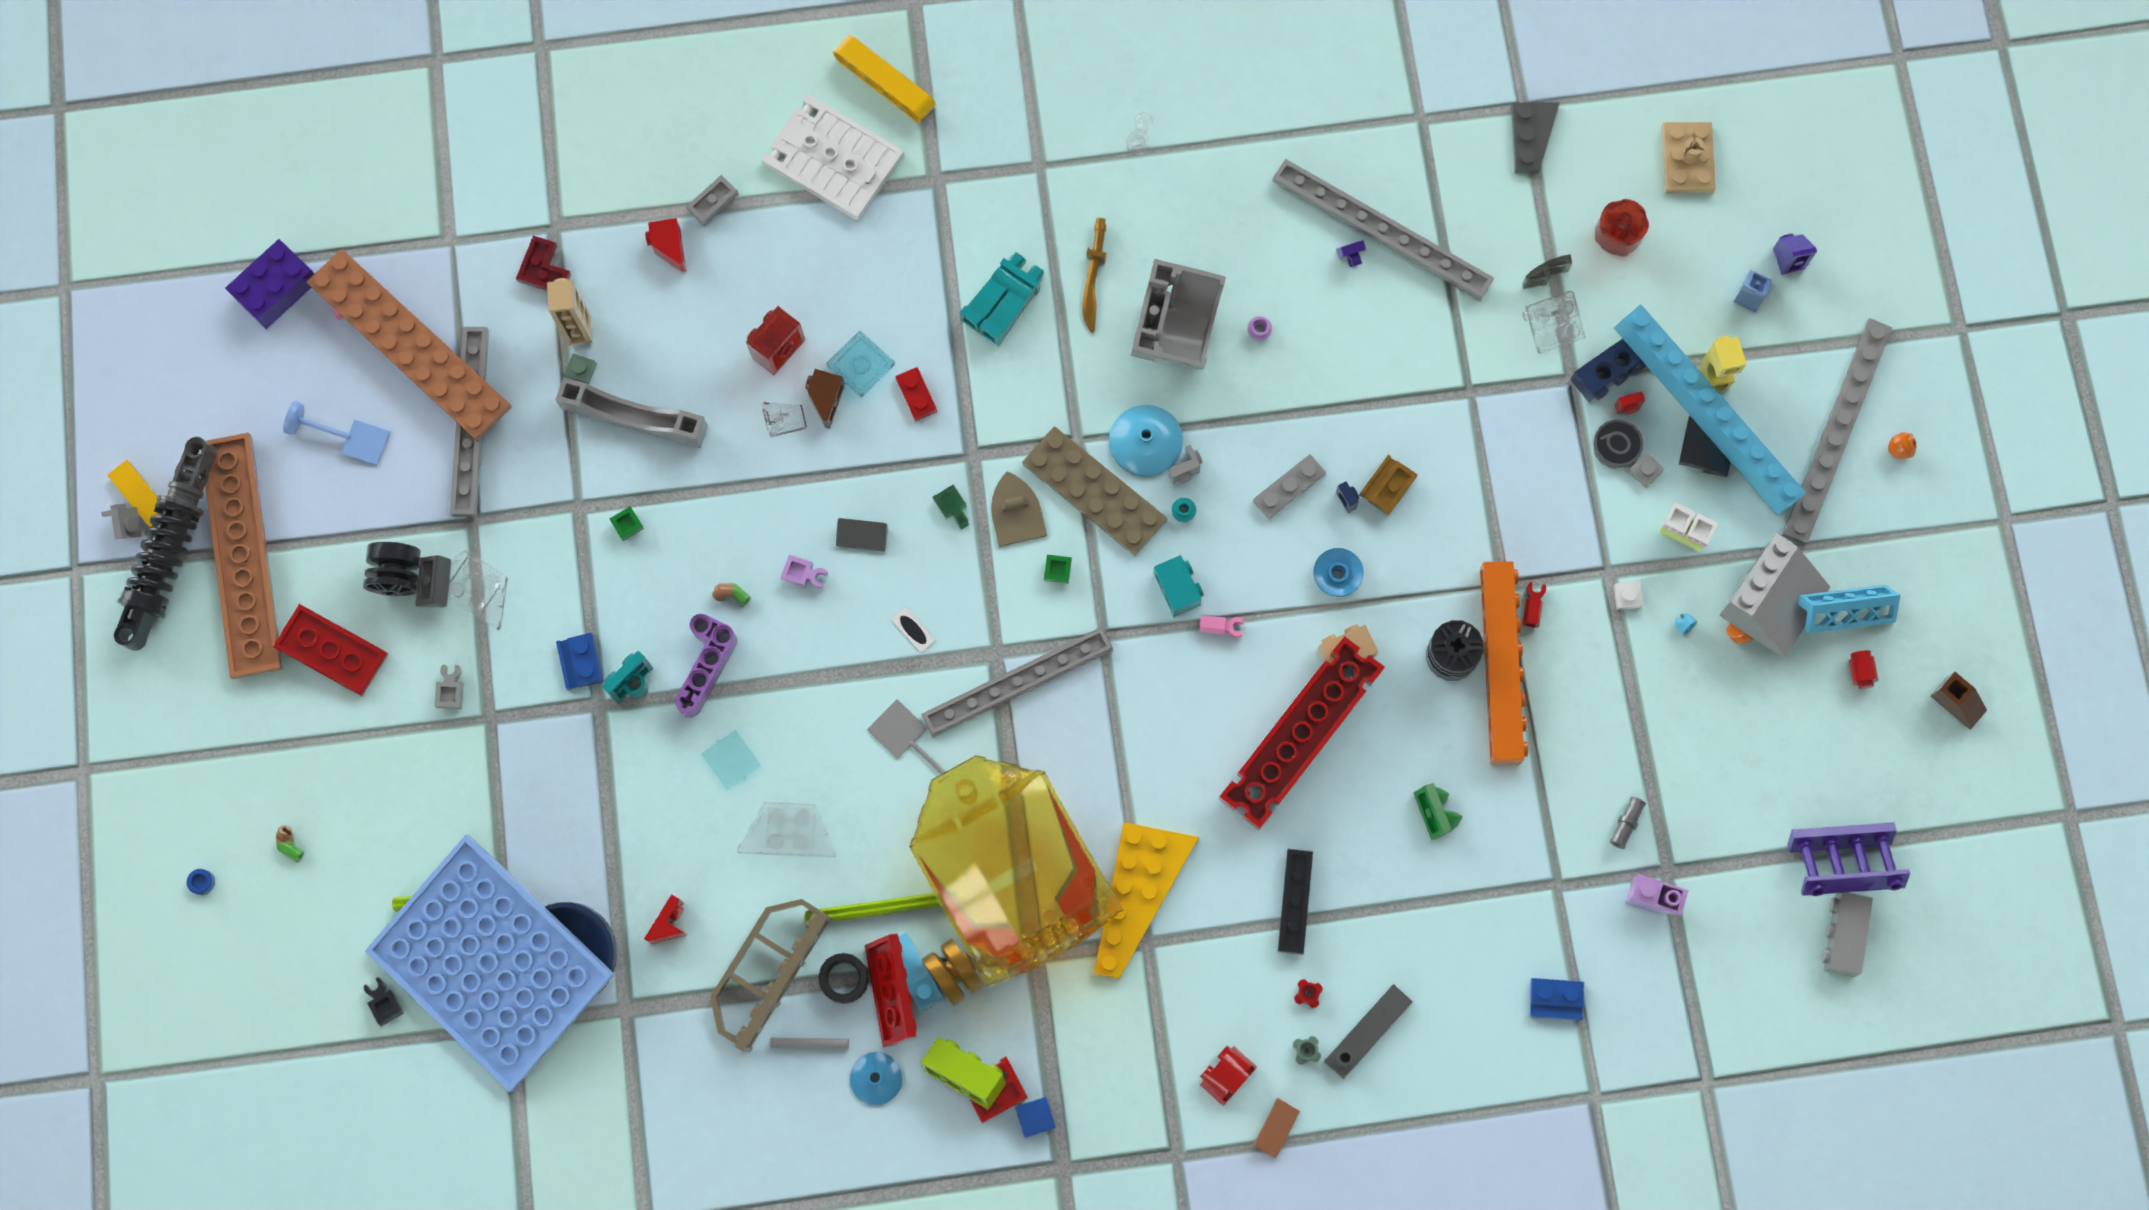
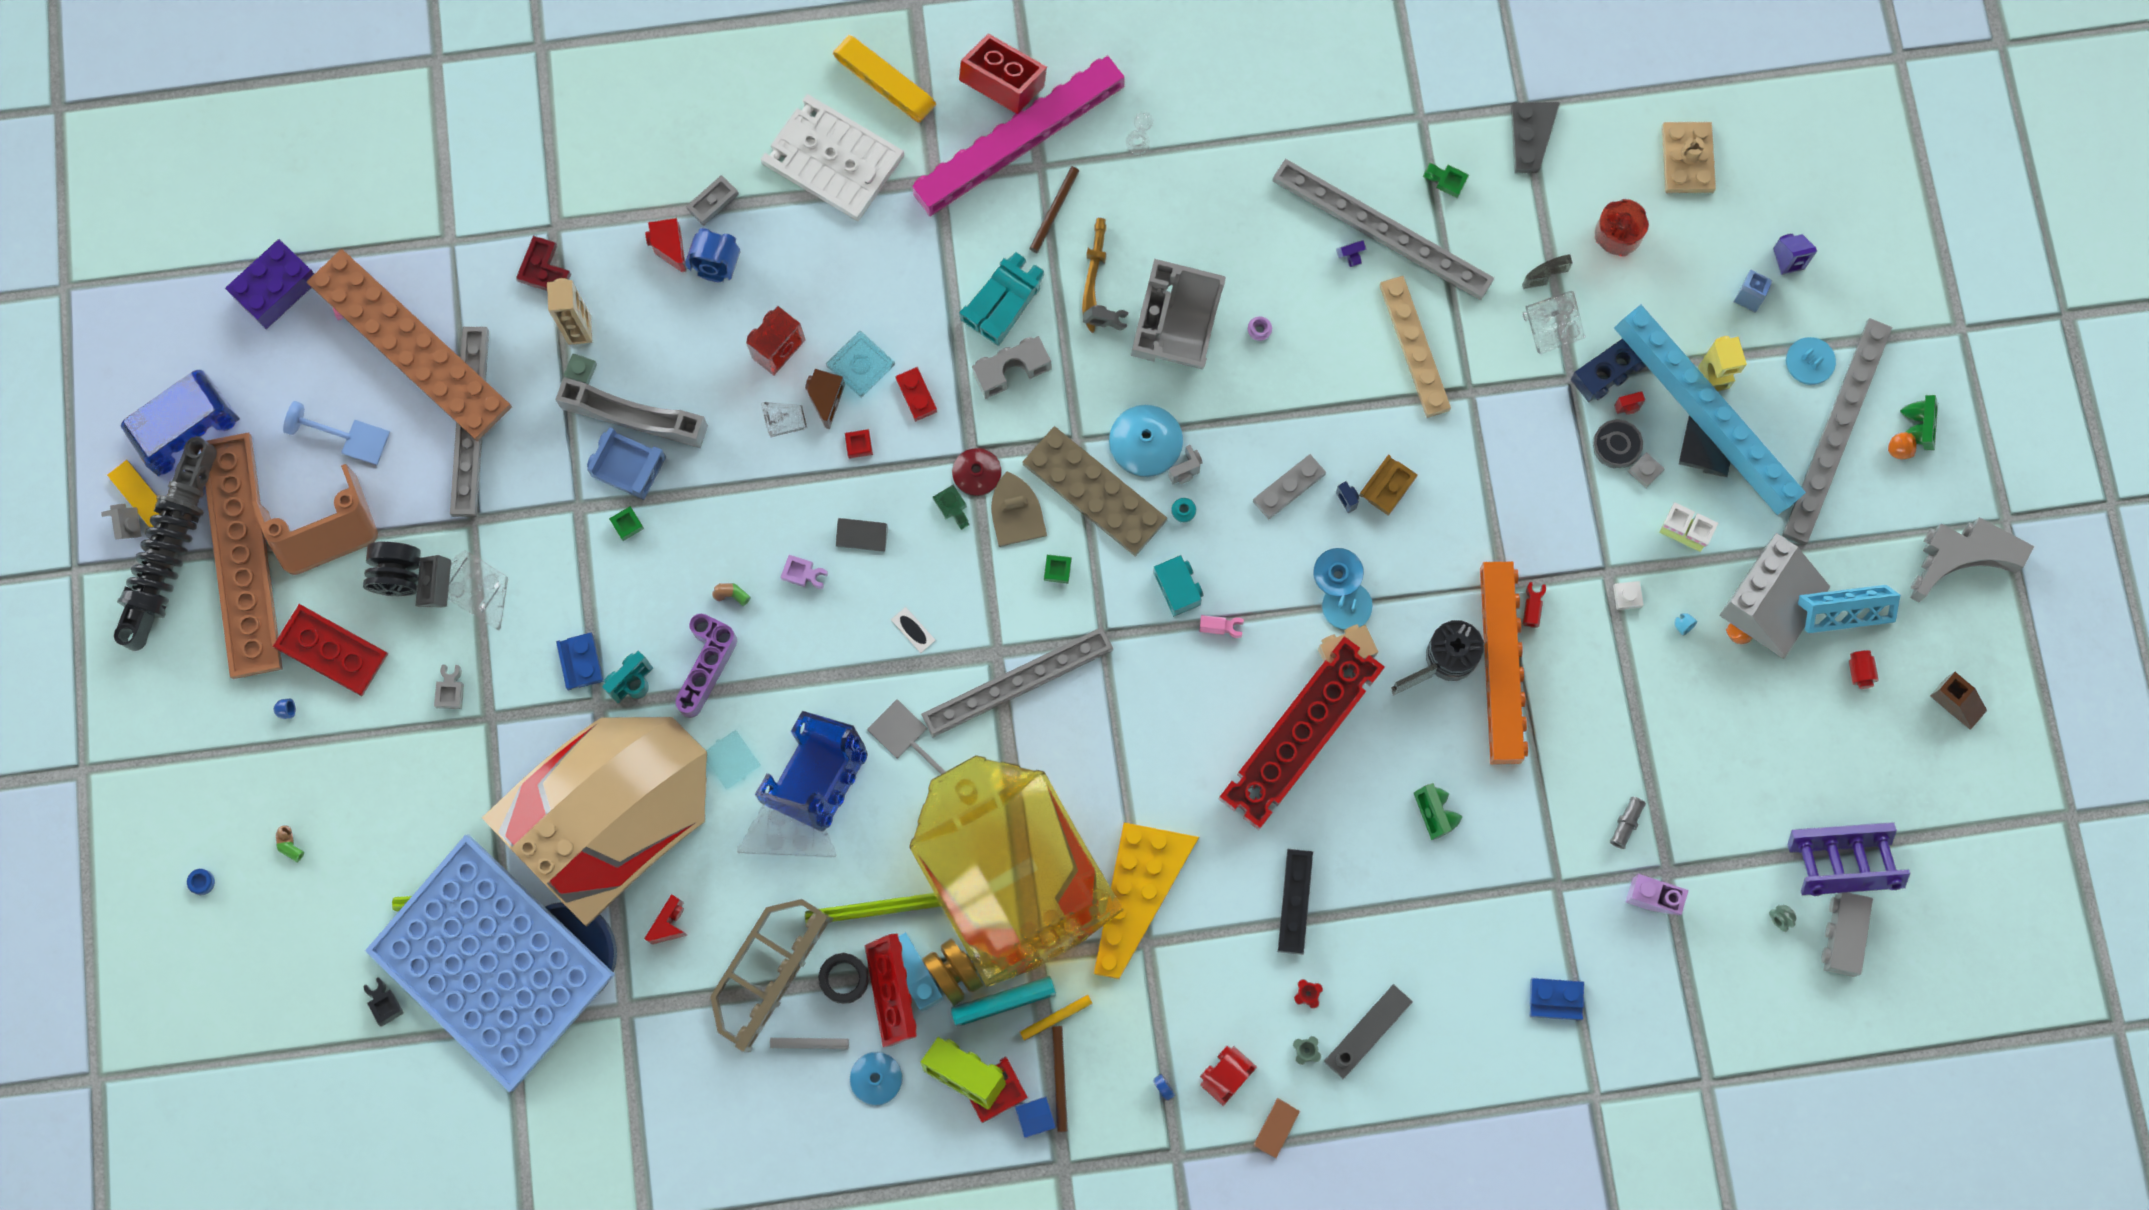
(175, 417): none -> clear blue windscreen
(285, 708): none -> blue hinge
(326, 538): none -> nougat windscreen
(605, 808): none -> tan windscreen
(625, 463): none -> medium blue panel
(713, 255): none -> blue brick
(817, 773): none -> clear blue windscreen
(858, 443): none -> red tile
(976, 483): none -> dark red dish
(1002, 73): none -> red brick
(1003, 1001): none -> teal slope
(1018, 135): none -> dark pink brick
(1028, 355): none -> light grey arch
(1054, 209): none -> reddish brown bar
(1055, 1017): none -> yellow bar
(1059, 1073): none -> reddish brown bar
(1100, 316): none -> dark grey plate
(1164, 1087): none -> blue tile
(1348, 610): none -> medium azure piece
(1414, 679): none -> clear smoke piece
(1415, 346): none -> tan plate
(1449, 180): none -> green plate
(1783, 917): none -> sand green plate
(1810, 360): none -> medium azure piece
(1927, 413): none -> green tile
(1977, 546): none -> light grey arch

